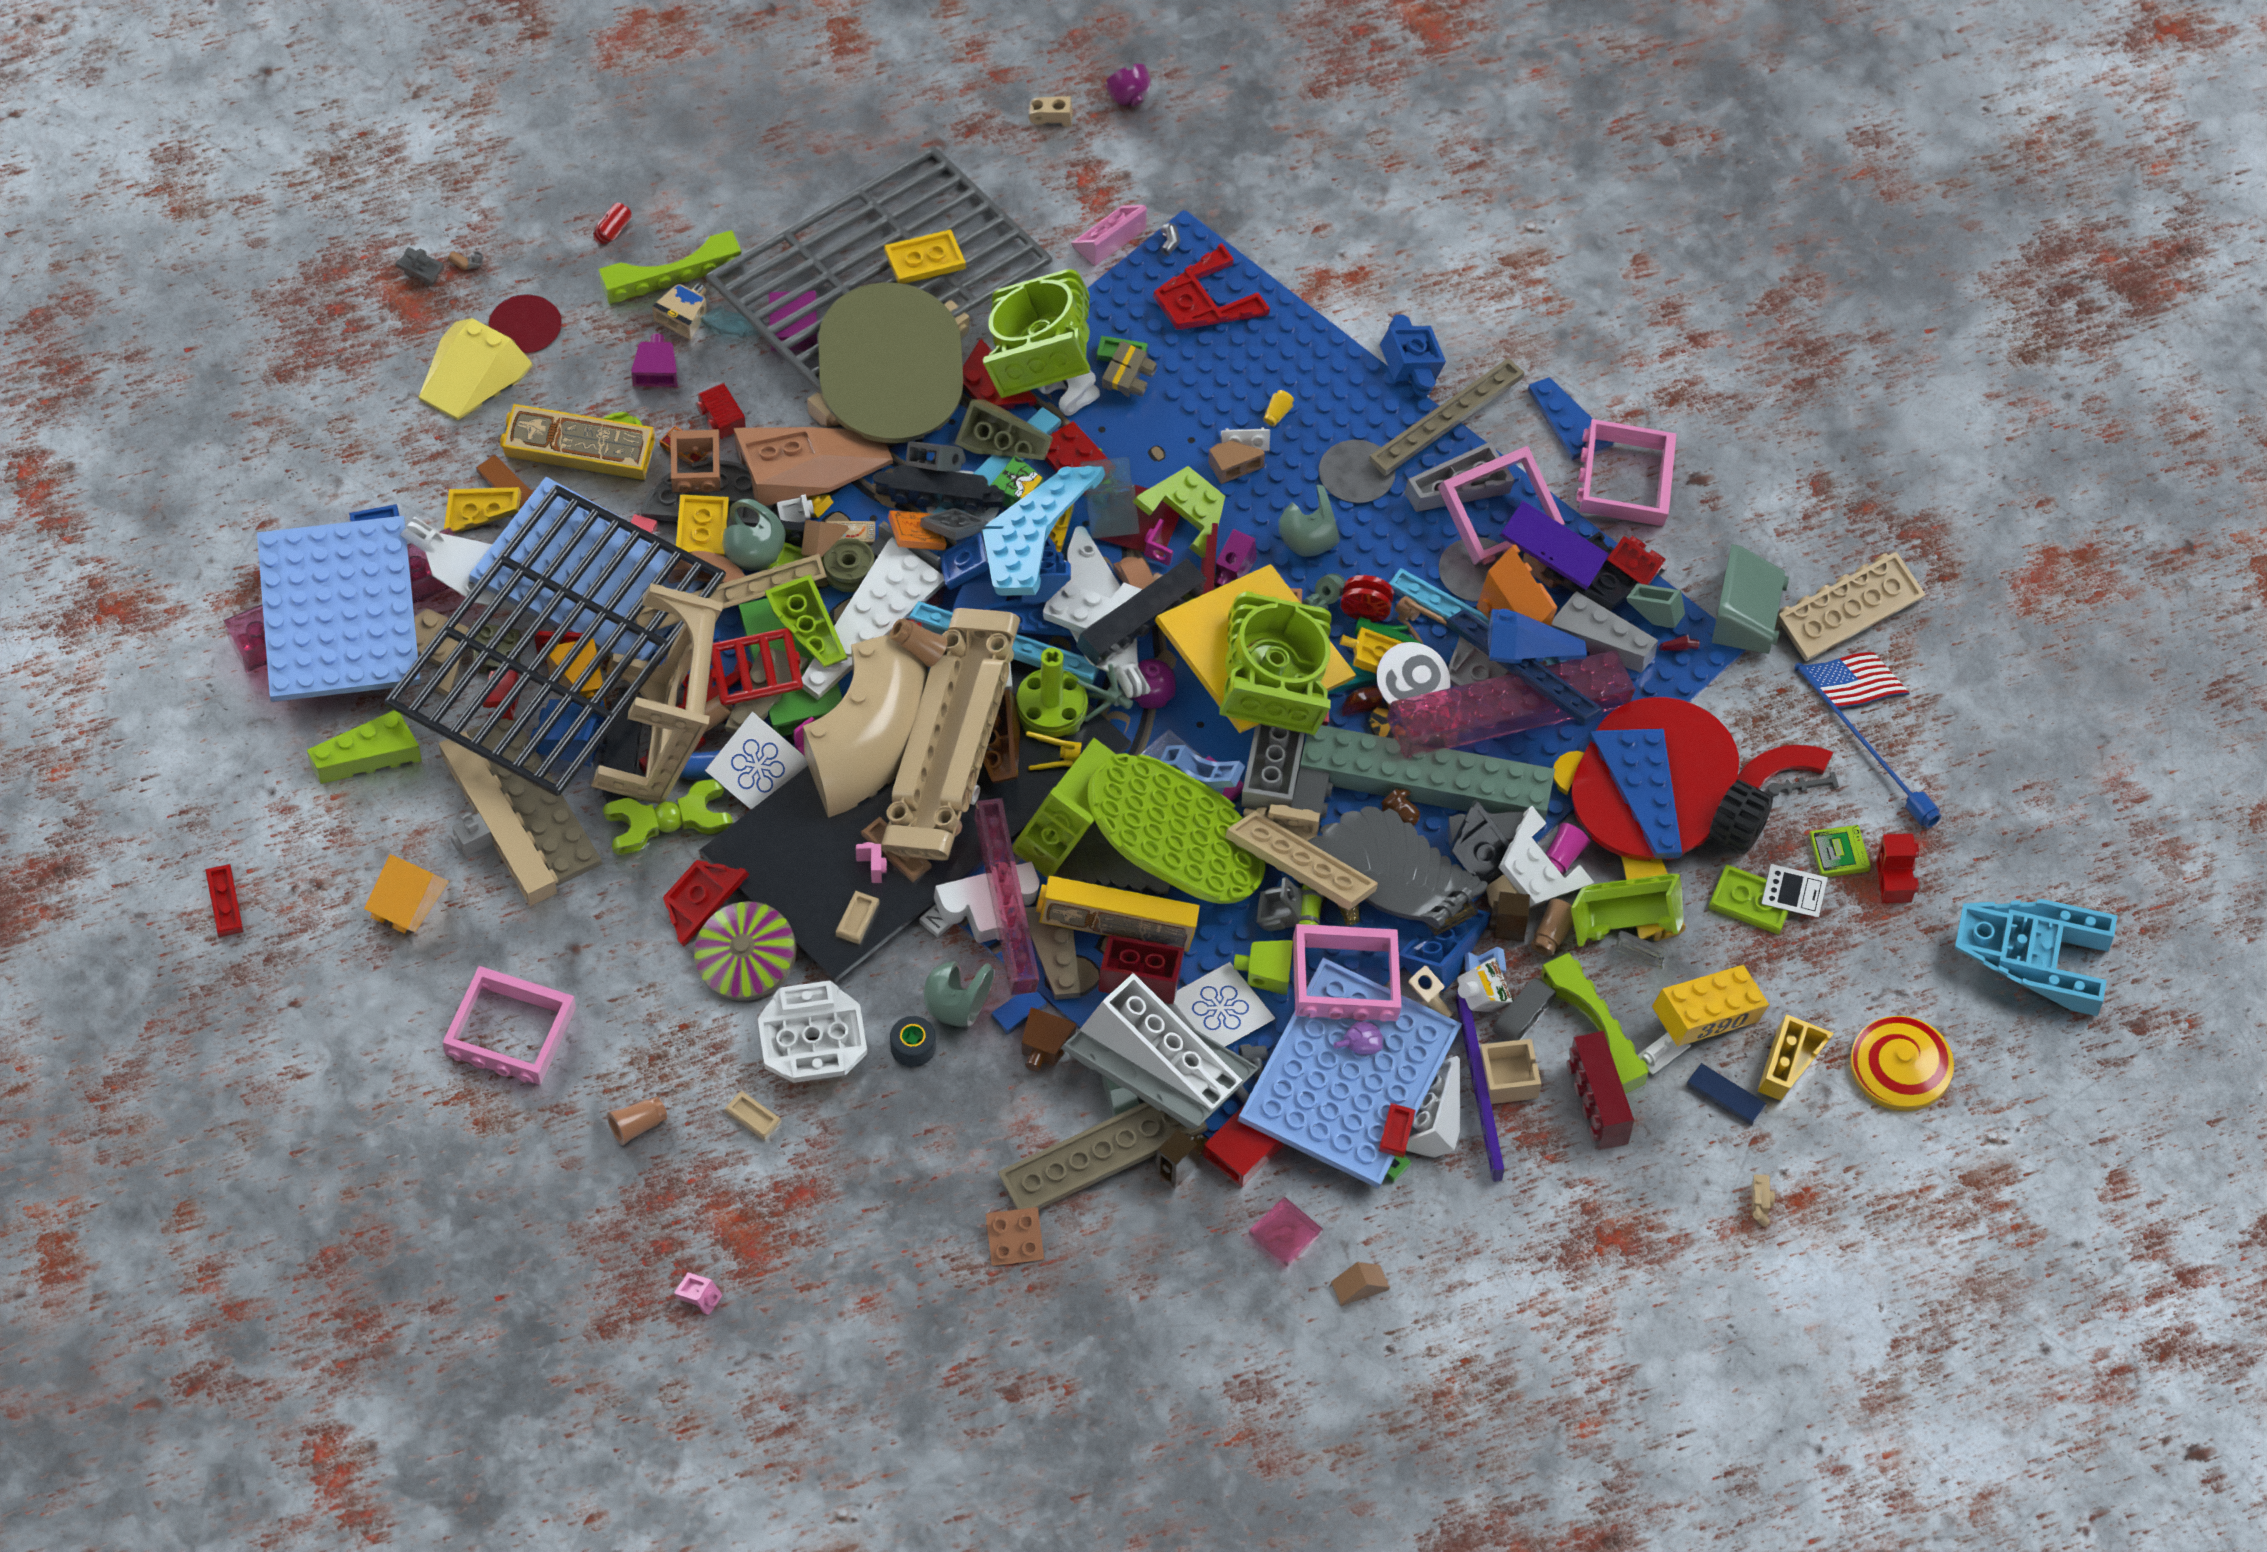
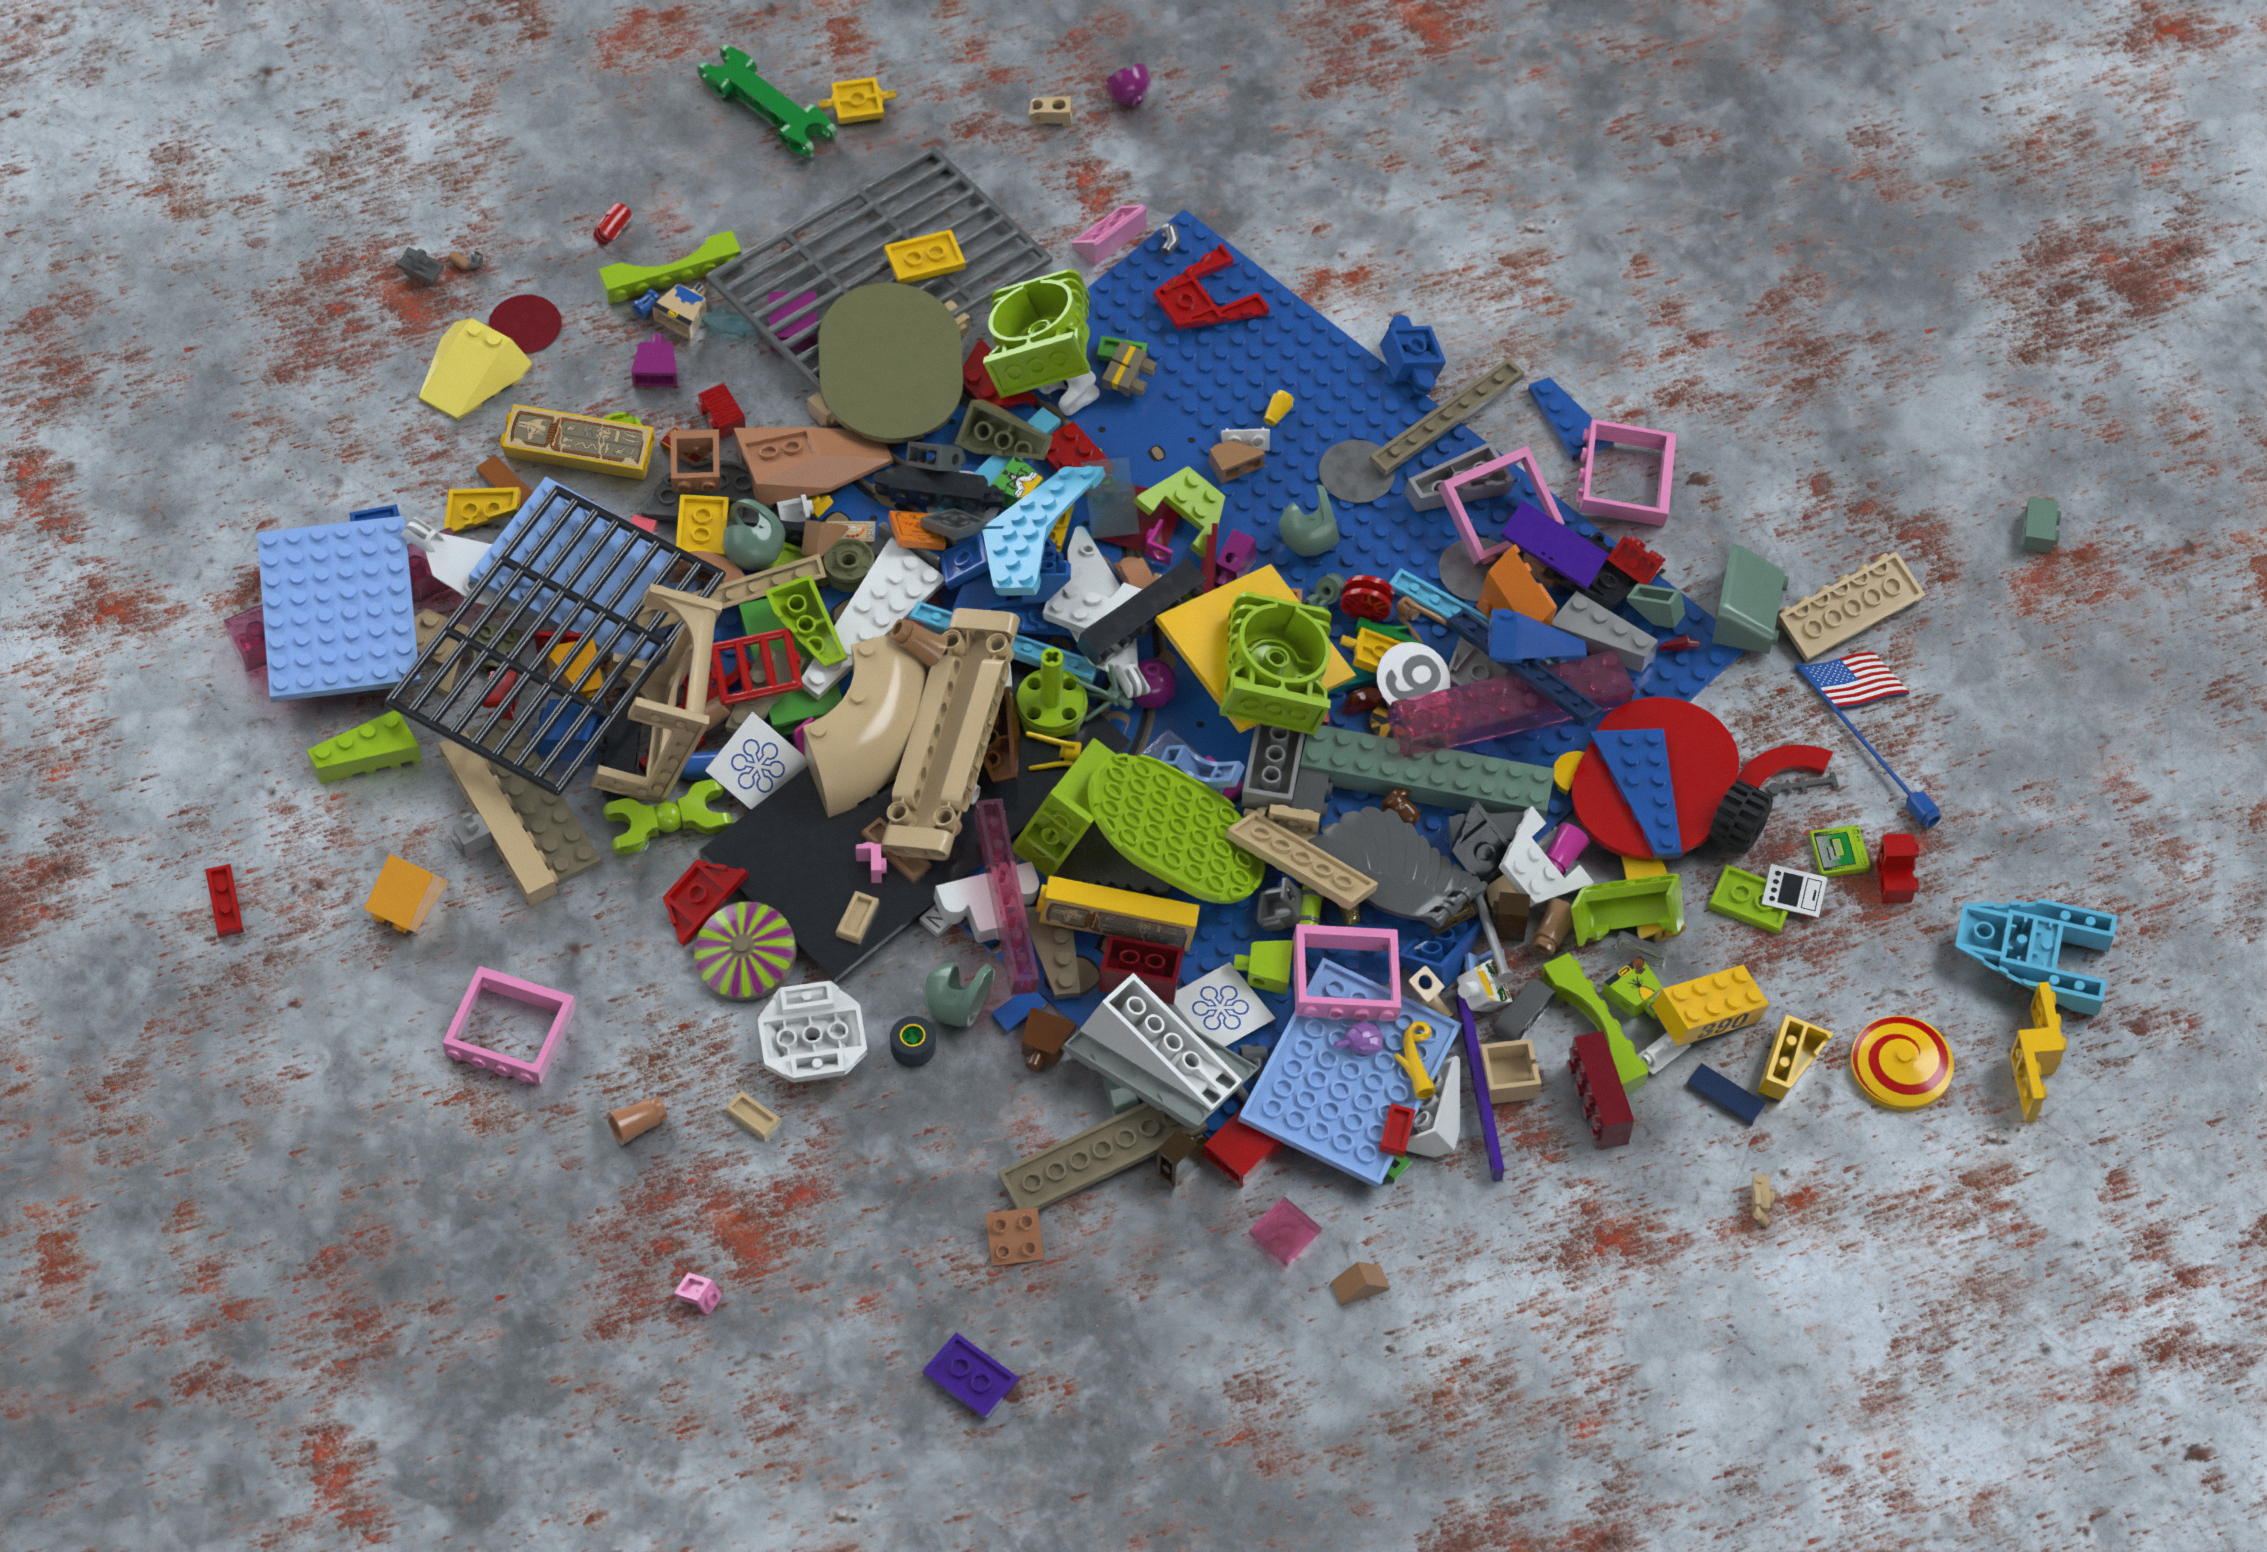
(644, 304): none -> blue bush
(793, 122): none -> green piece
(857, 100): none -> yellow plate
(970, 1376): none -> dark purple plate
(1422, 1084): none -> yellow plant
(1505, 974): none -> light grey bar
(1633, 988): none -> lime torso
(2037, 1051): none -> yellow bracket
(2040, 525): none -> sand green brick

